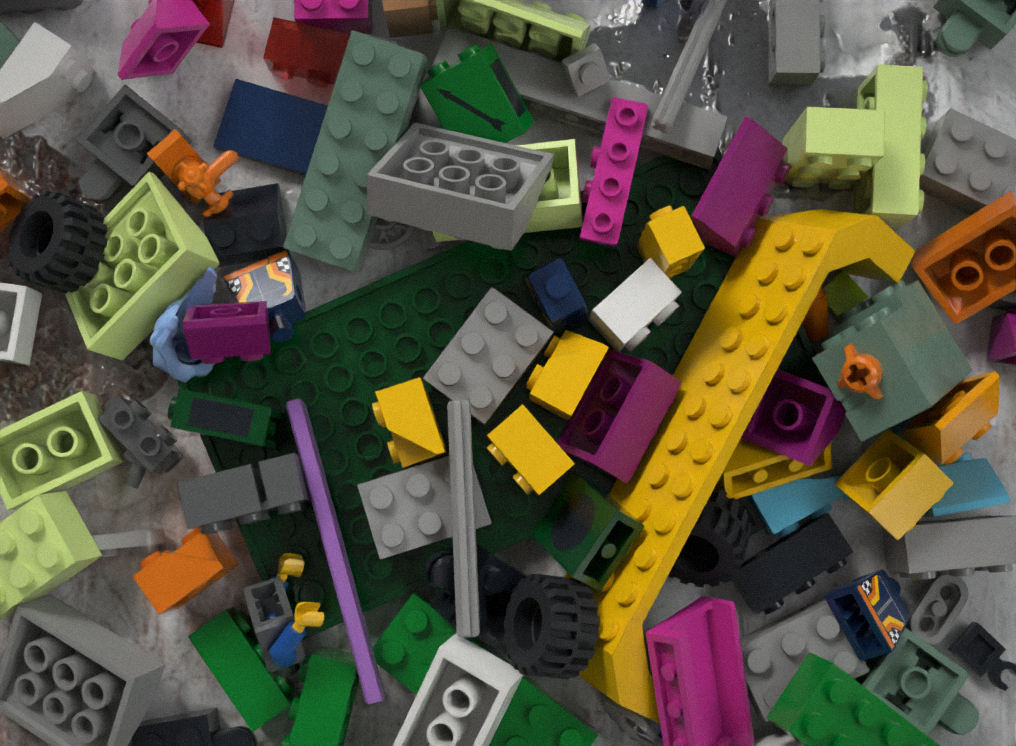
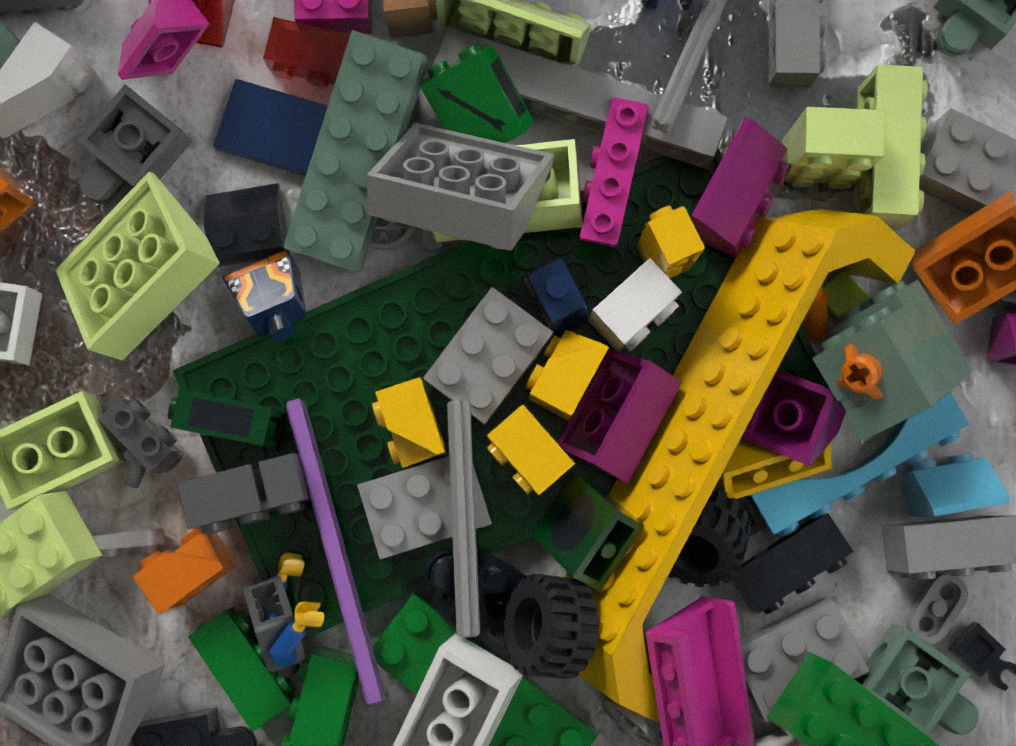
(57, 242): black tyre -> none
(169, 339): light blue hair -> none
(192, 173): orange piece -> none
(227, 331): magenta slope -> none
(586, 70): light grey plate -> none
(870, 613): dark blue torso -> none
(894, 483): yellow slope -> none
(955, 419): light orange slope -> none

